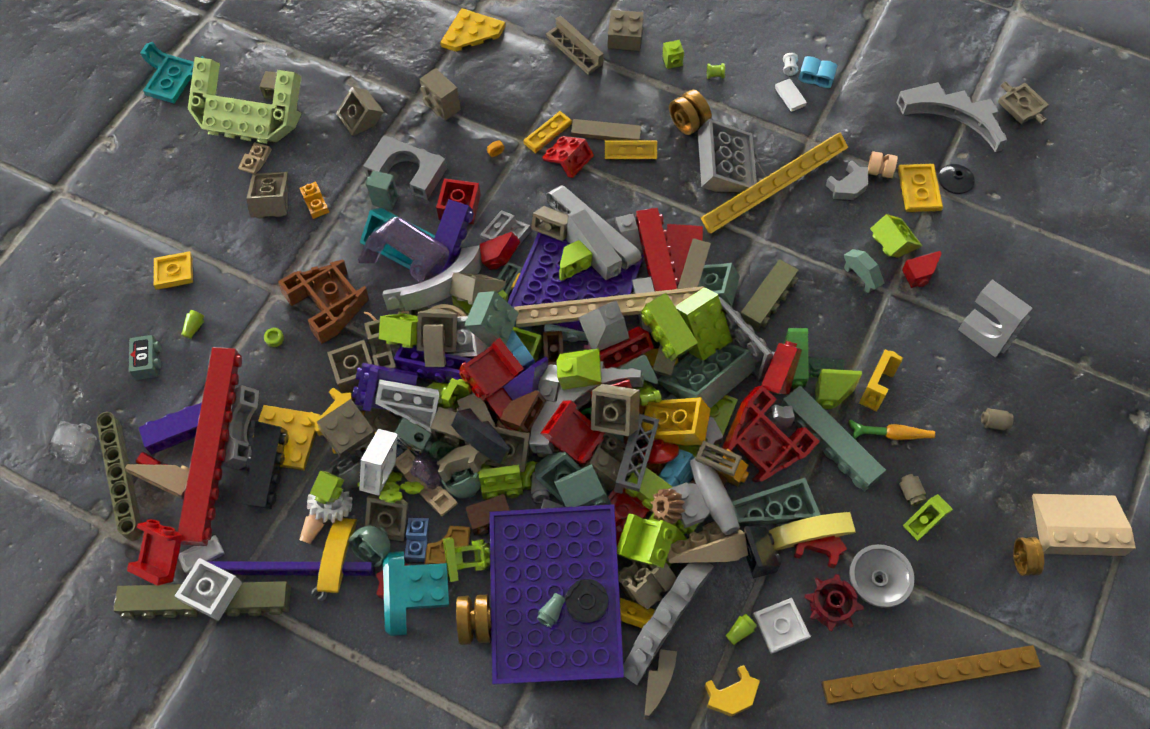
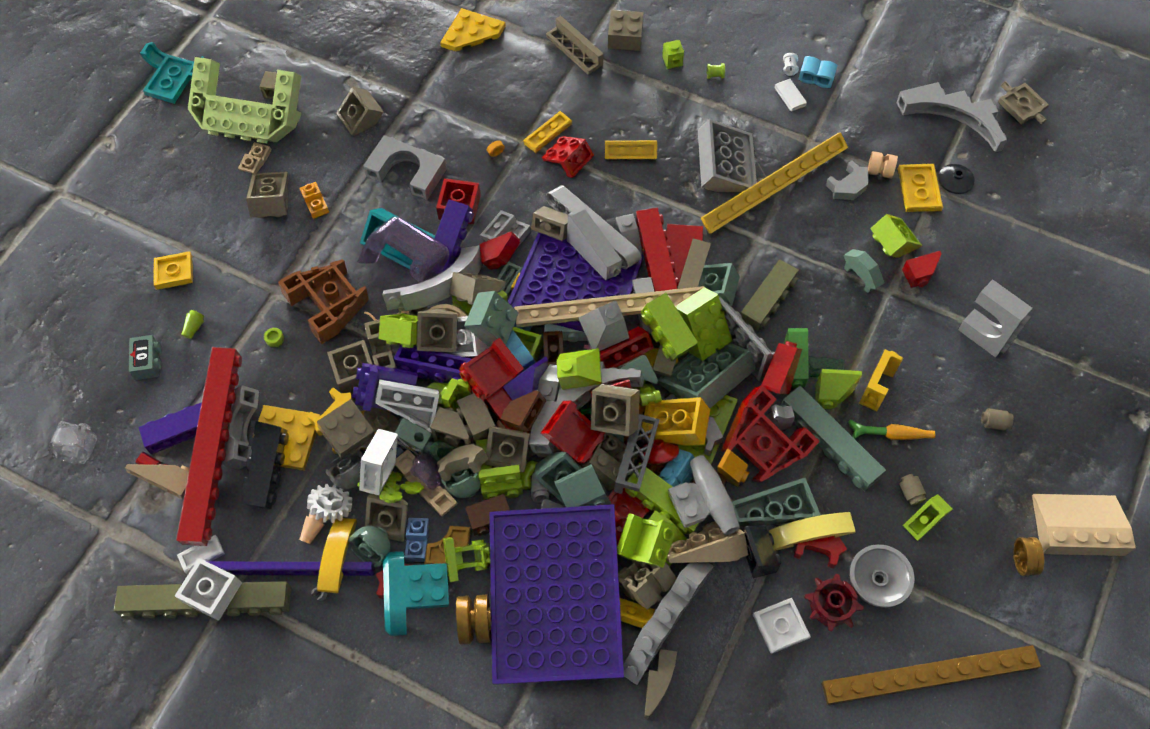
(124, 481): olive beam -> none
(157, 553): red panel -> none
(327, 487): lime brick -> none
(382, 190): sand green brick -> none
(434, 345): dark tan slope -> none
(440, 94): dark tan brick -> none
(480, 435): black slope -> none
(551, 610): sand green cone -> none
(574, 259): lime slope -> none
(587, 601): black tile -> none
(605, 130): dark tan tile -> none
(667, 506): medium nougat gear -> none
(689, 112): pearl gold wheel -> none
(712, 464): dark tan tile -> none
(735, 697): yellow piece -> none
(742, 628): lime cone -> none

